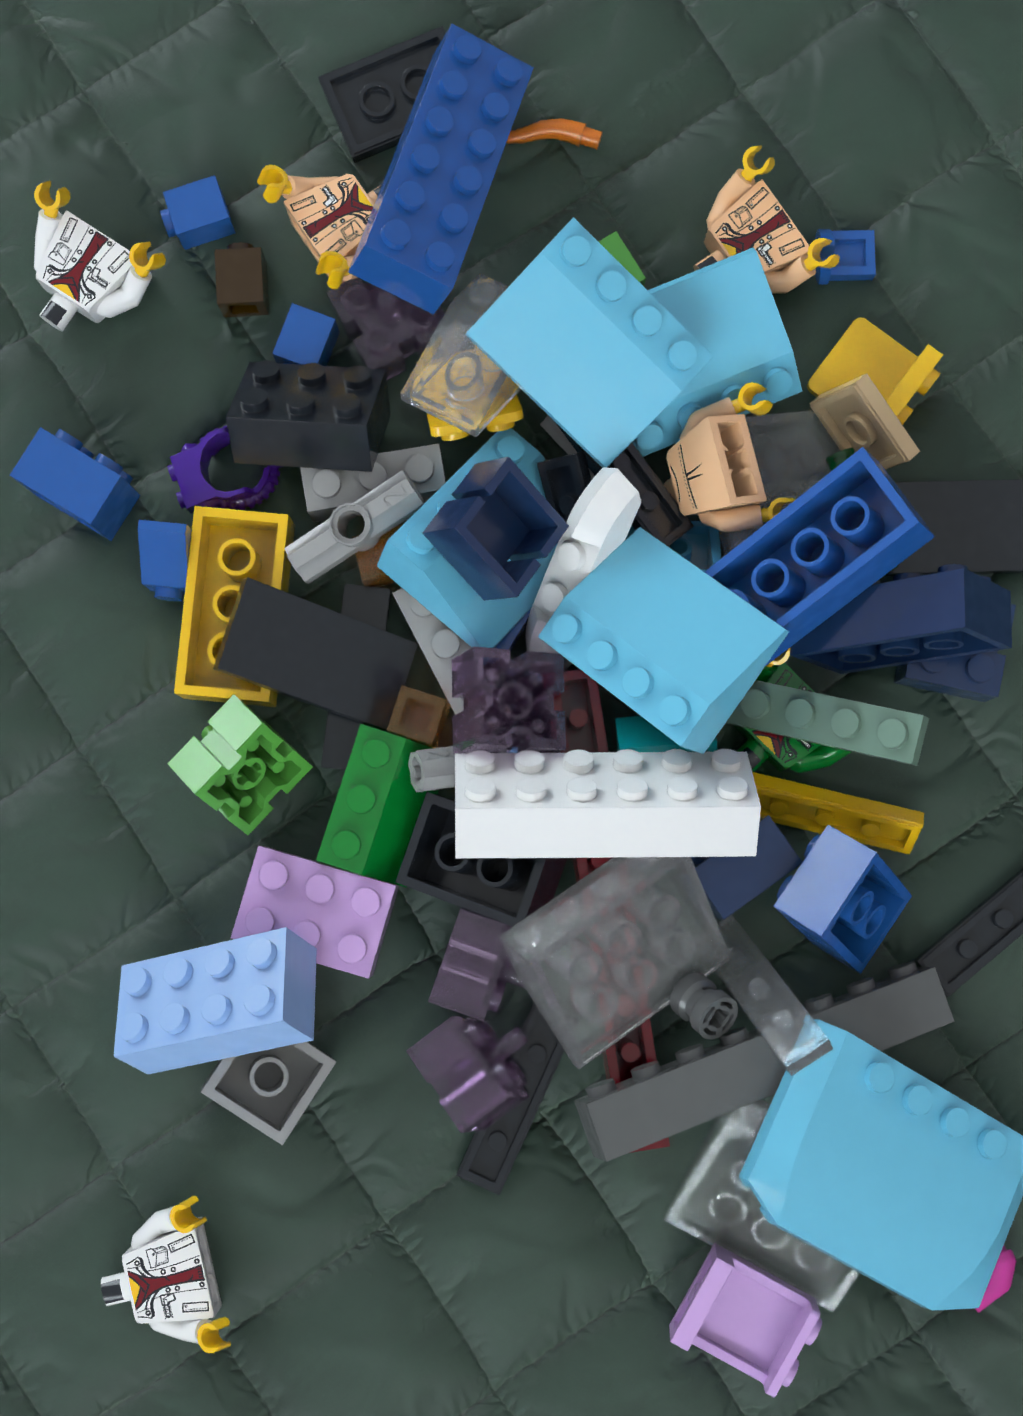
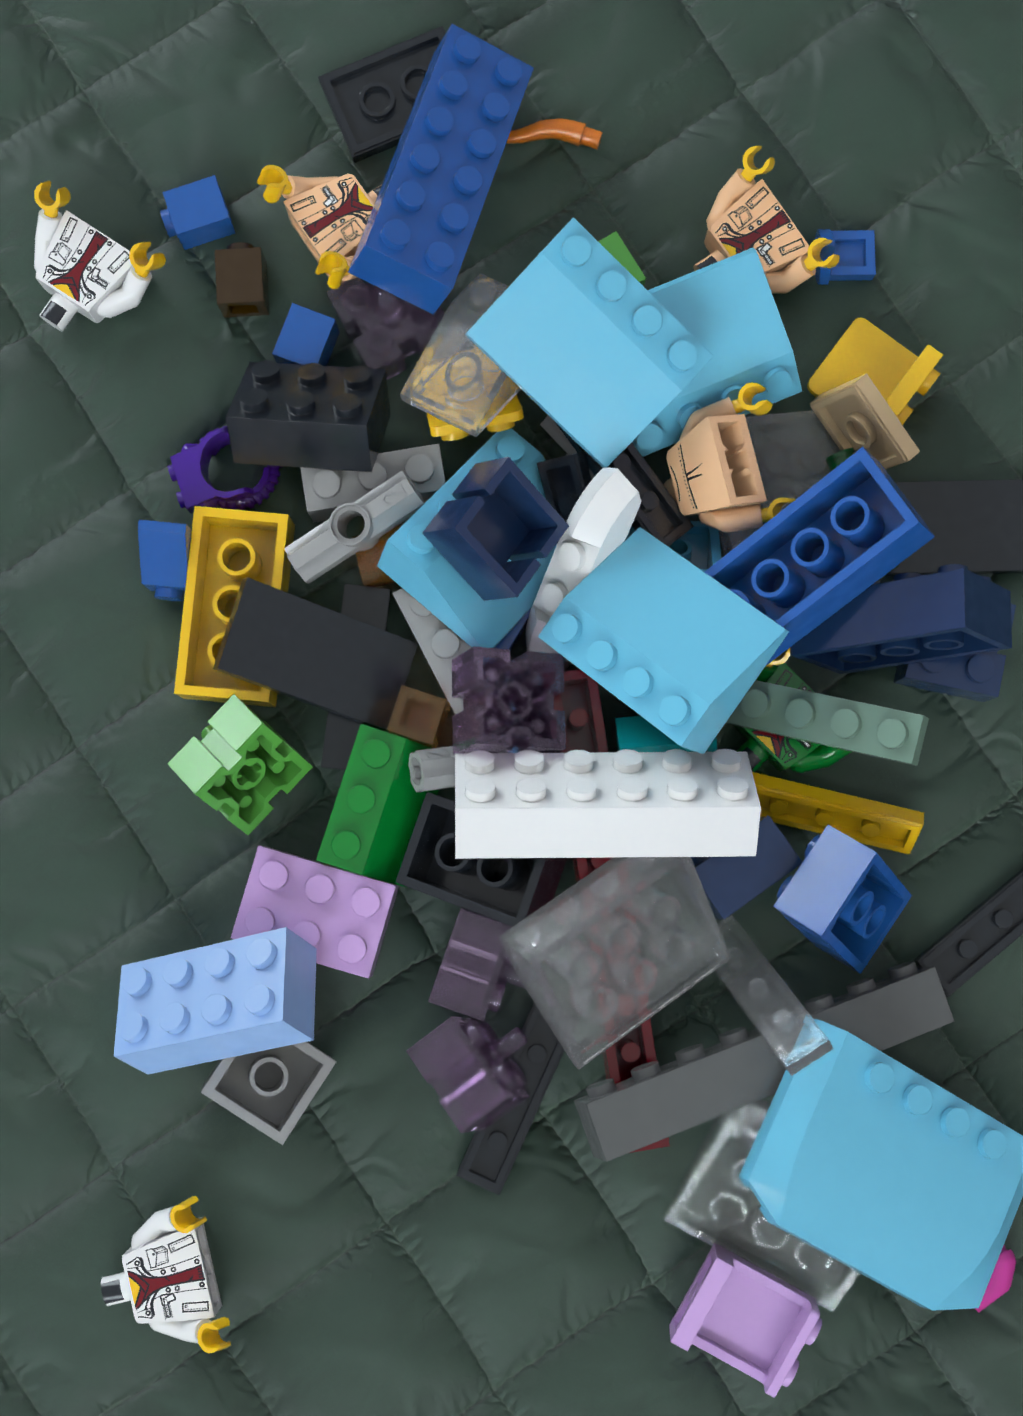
(73, 482): blue brick -> none
(706, 1008): dark grey wheel -> none

